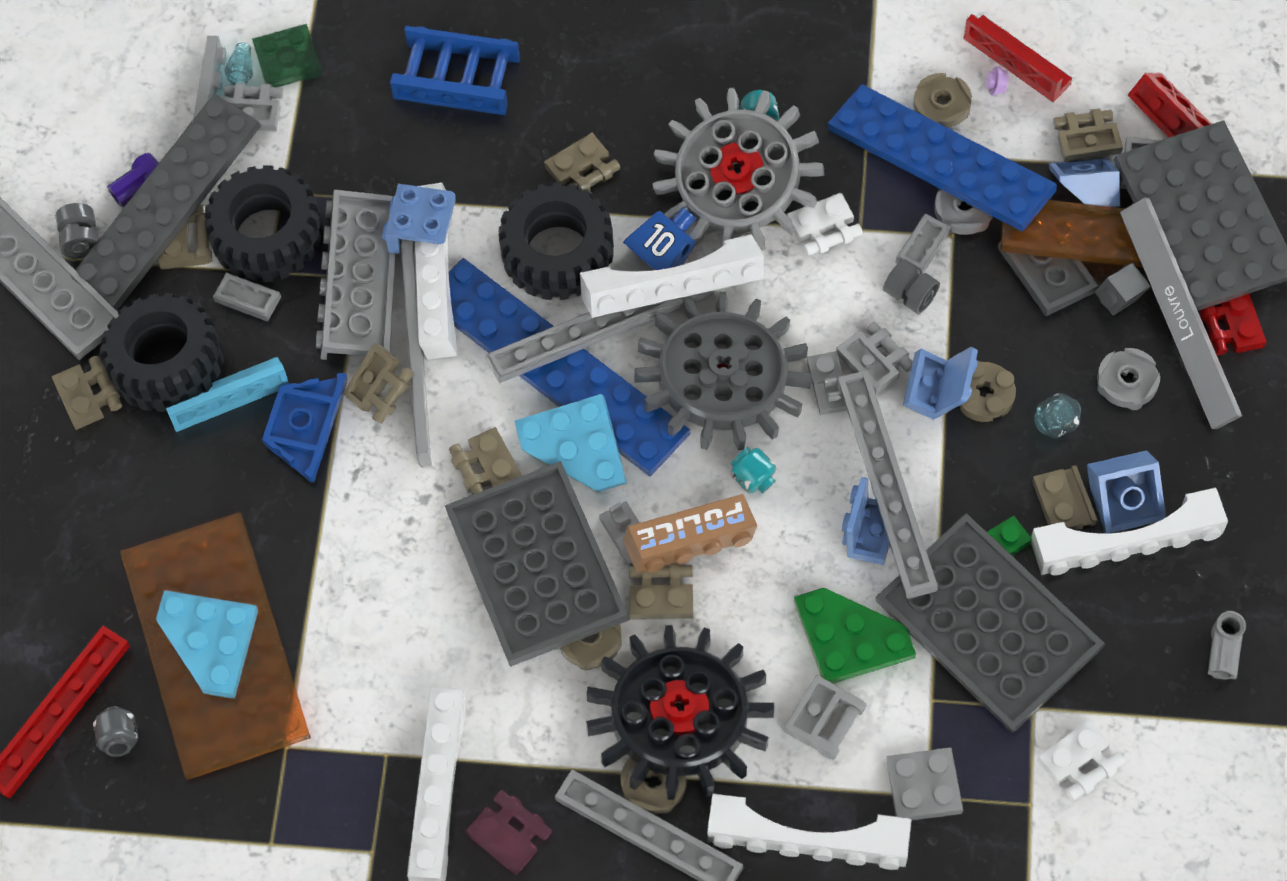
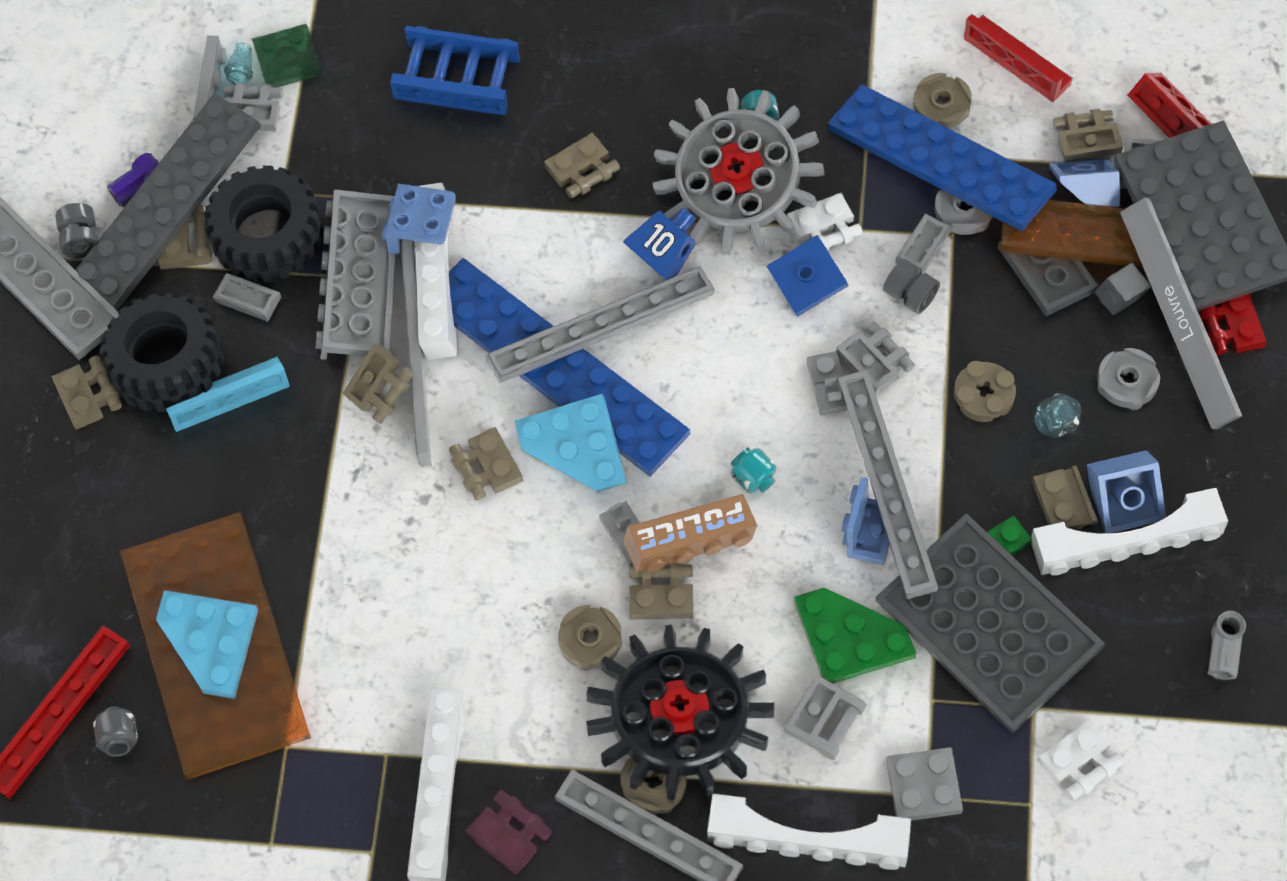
(303, 422): blue wing -> none
(536, 563): dark grey plate -> none
(547, 209): black tyre -> none
(616, 291): white arch -> none
(722, 371): dark grey gear -> none
(807, 275): none -> blue plate
(938, 383): medium blue bracket -> none
(997, 80): lavender plate -> none

